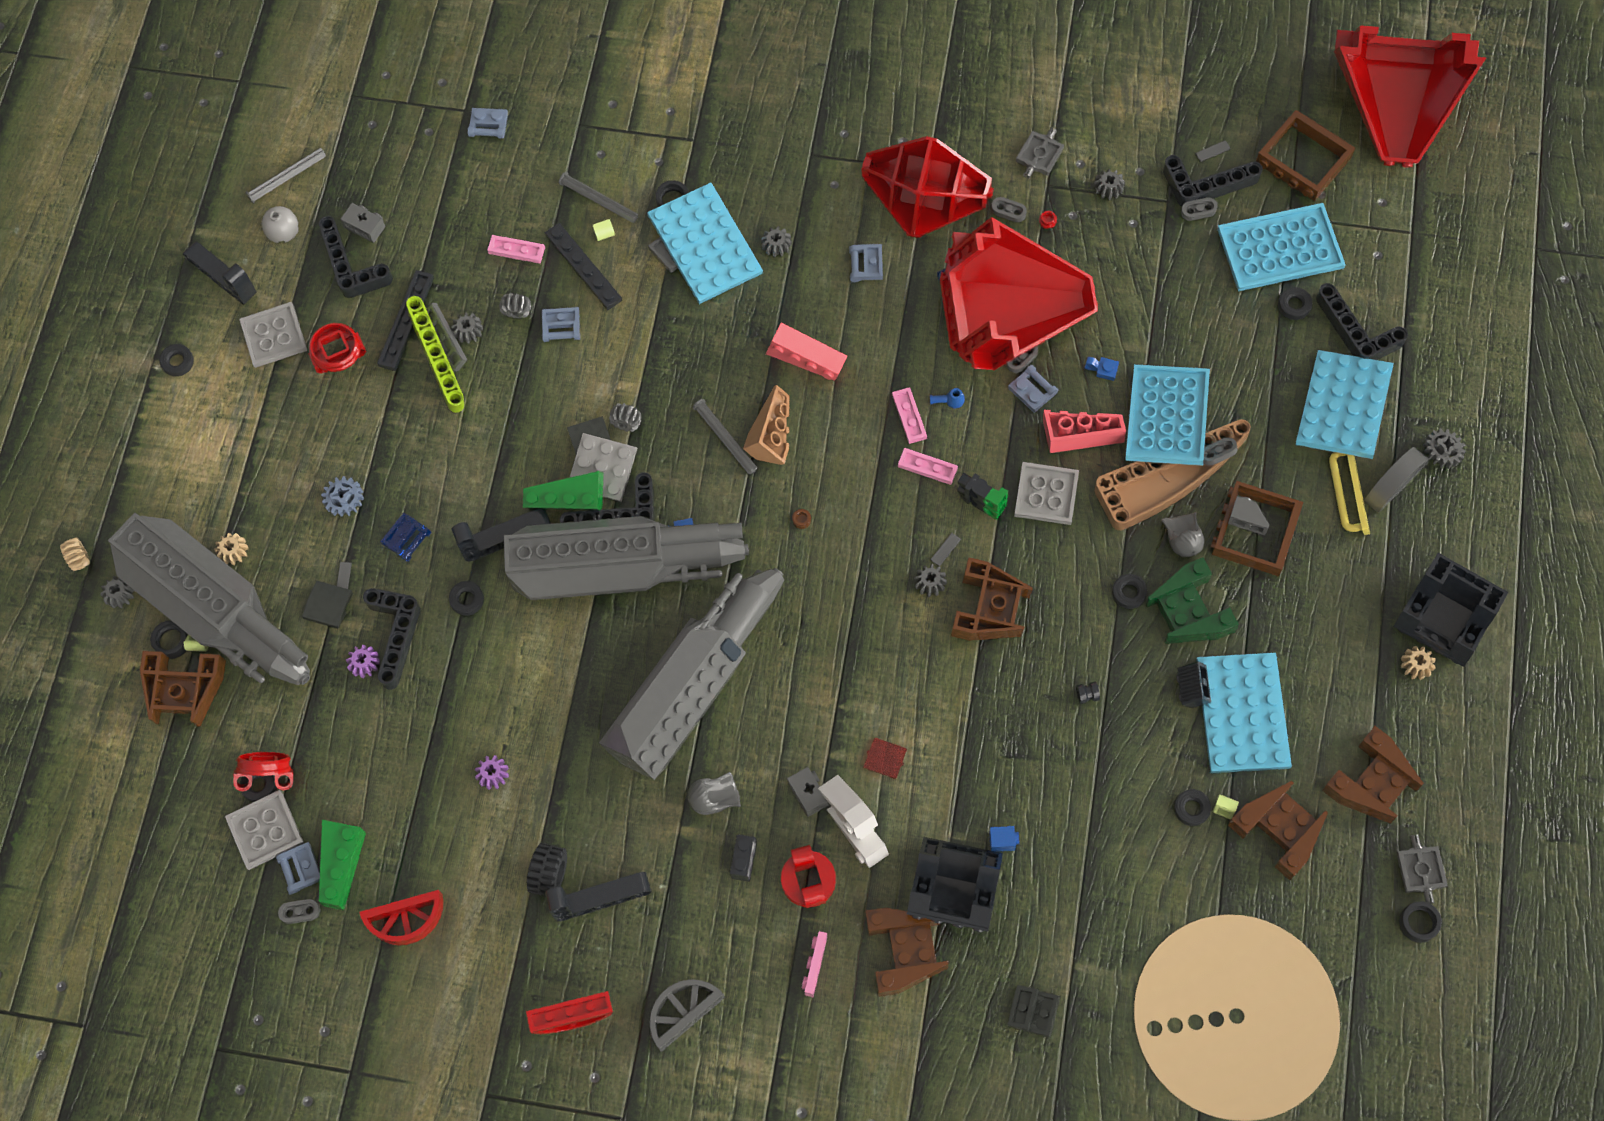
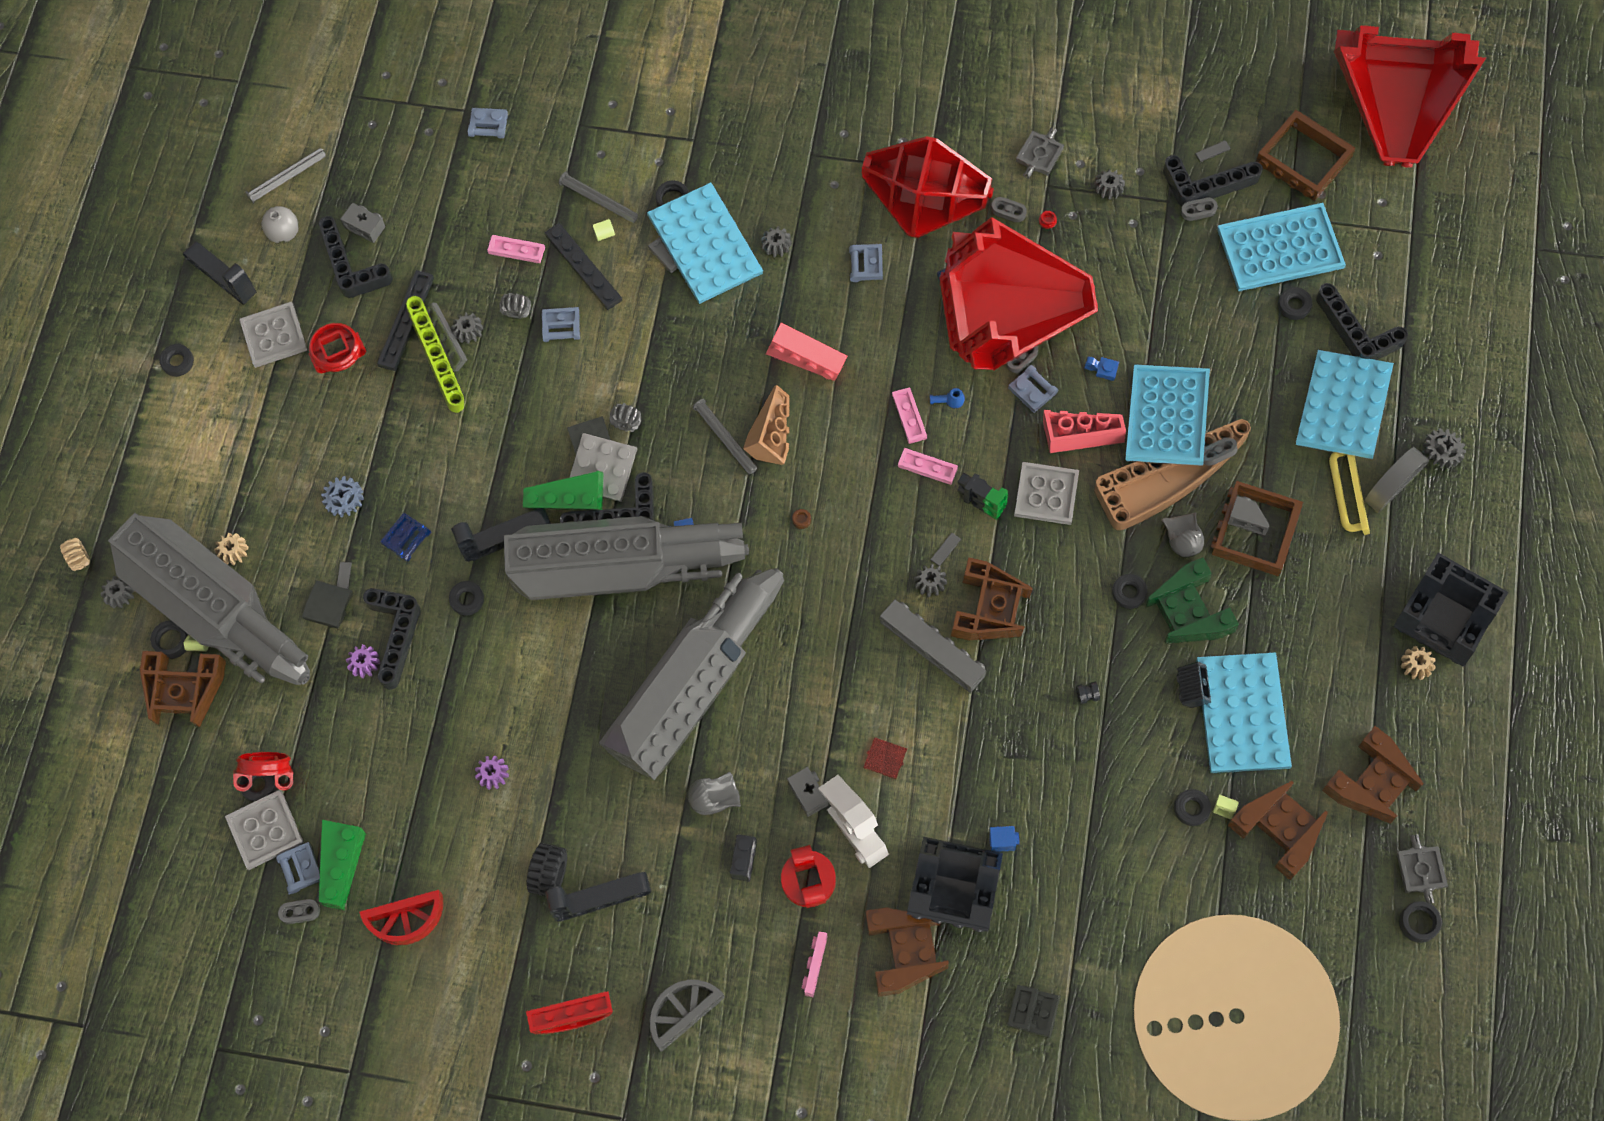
(933, 646): none -> dark grey brick

